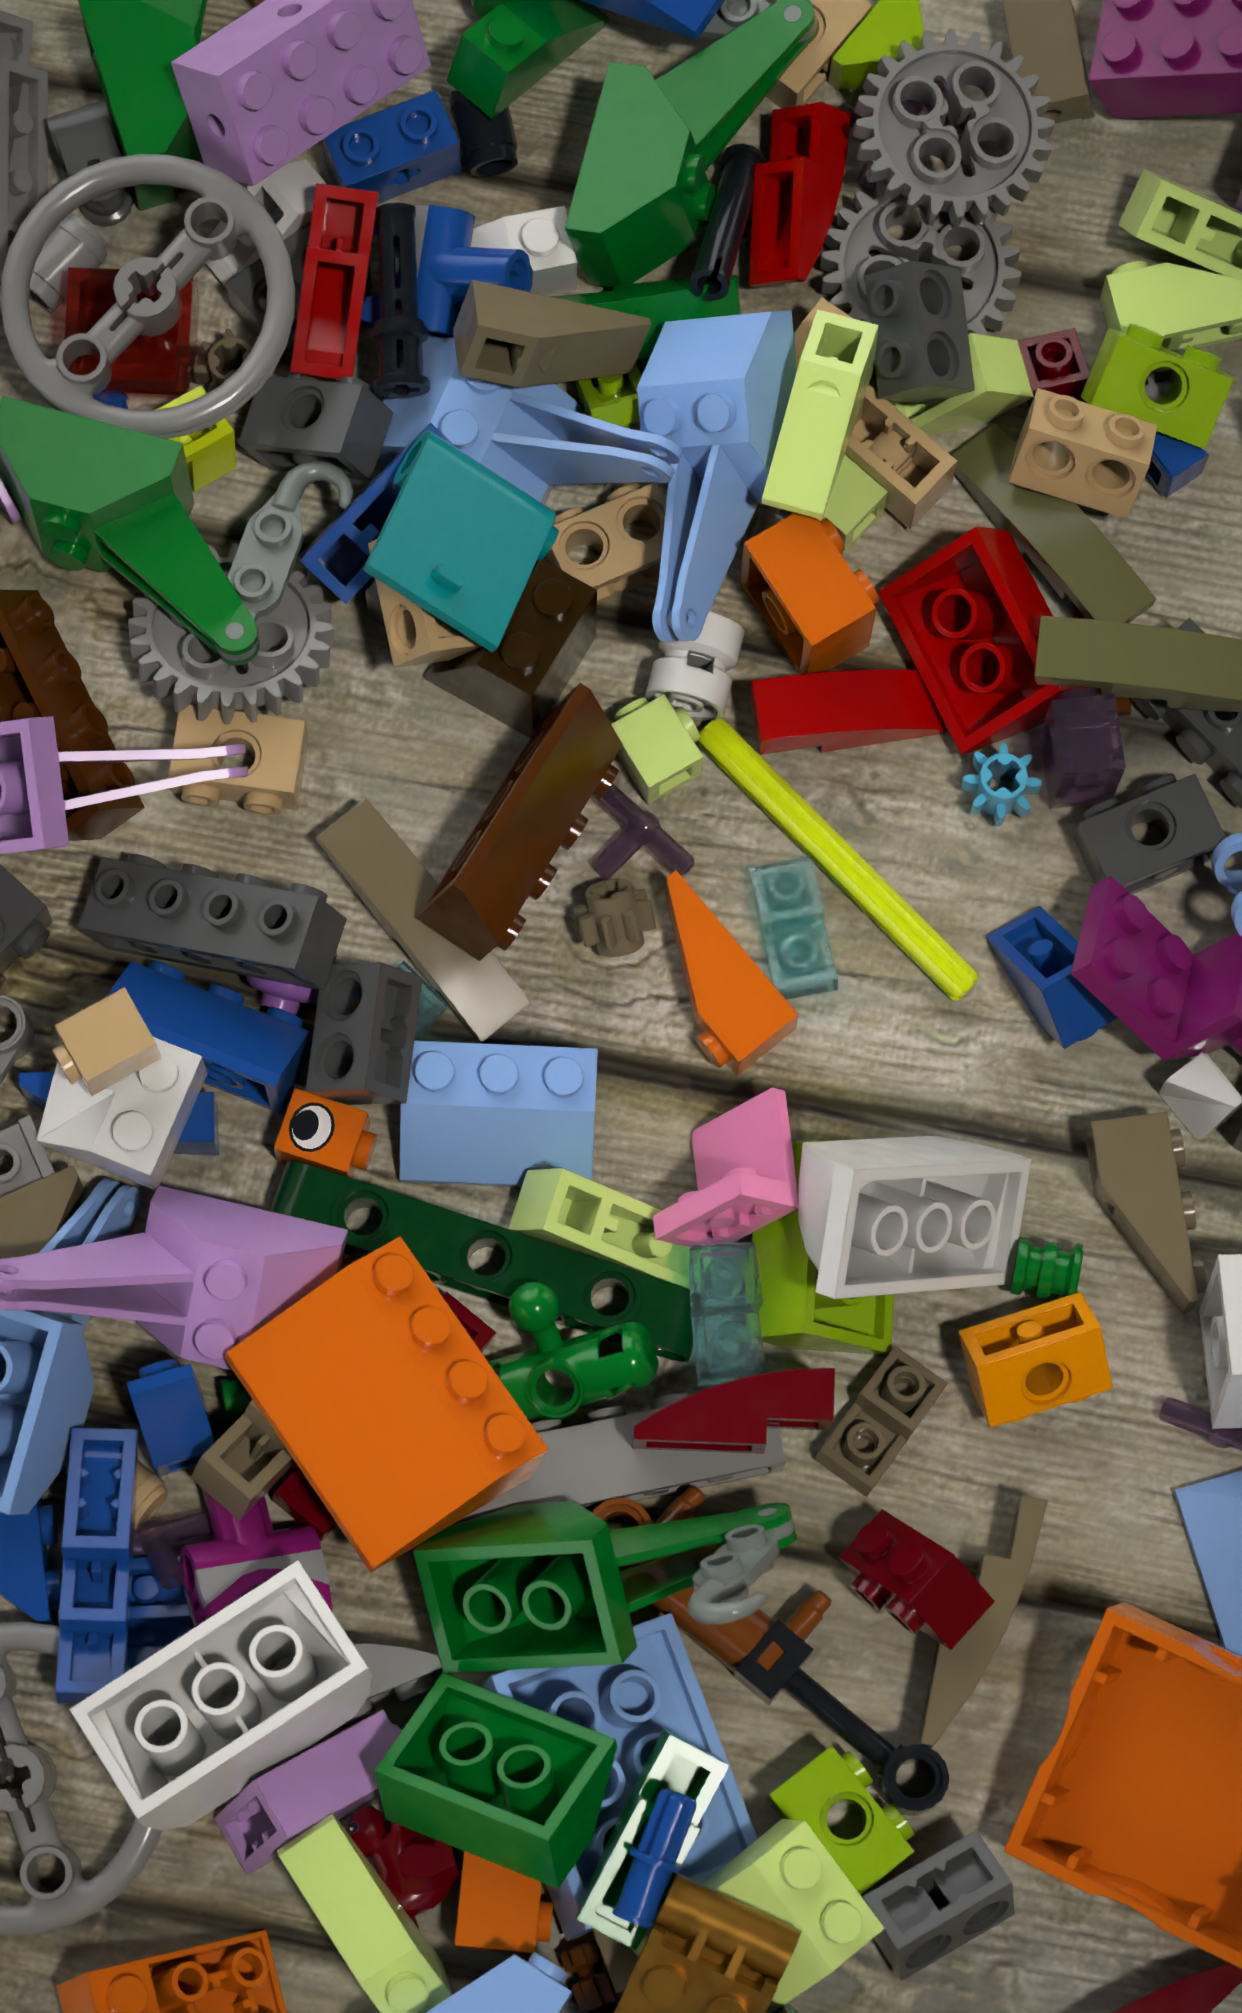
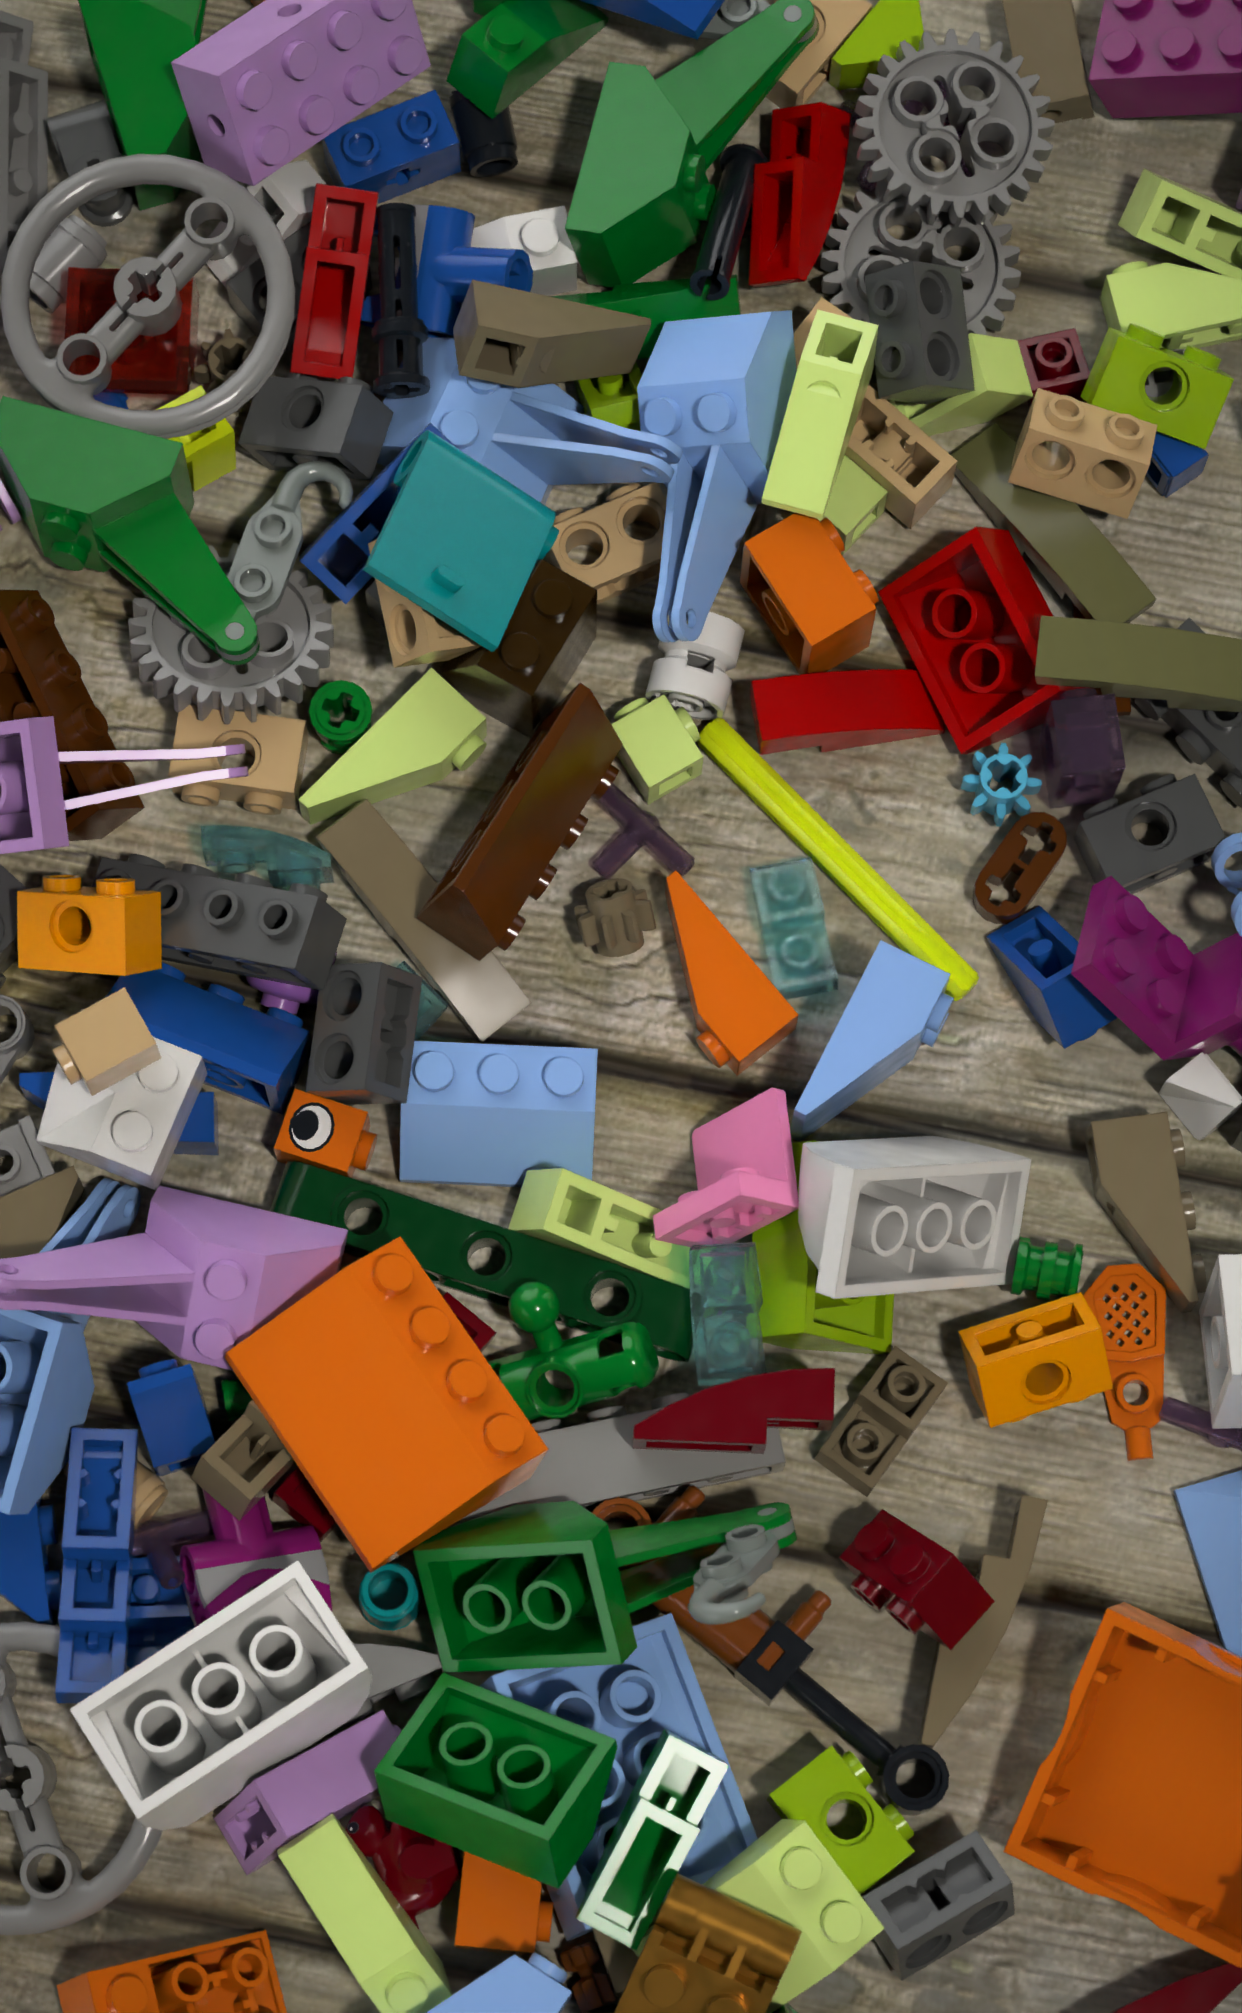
(57, 935): none -> light orange brick
(287, 858): none -> clear light blue slope
(331, 702): none -> green bush
(390, 1597): none -> teal piece
(404, 750): none -> yellowish green slope
(655, 1858): blue axle -> none
(885, 1022): none -> light blue slope
(1007, 859): none -> reddish brown beam
(1132, 1362): none -> orange piece

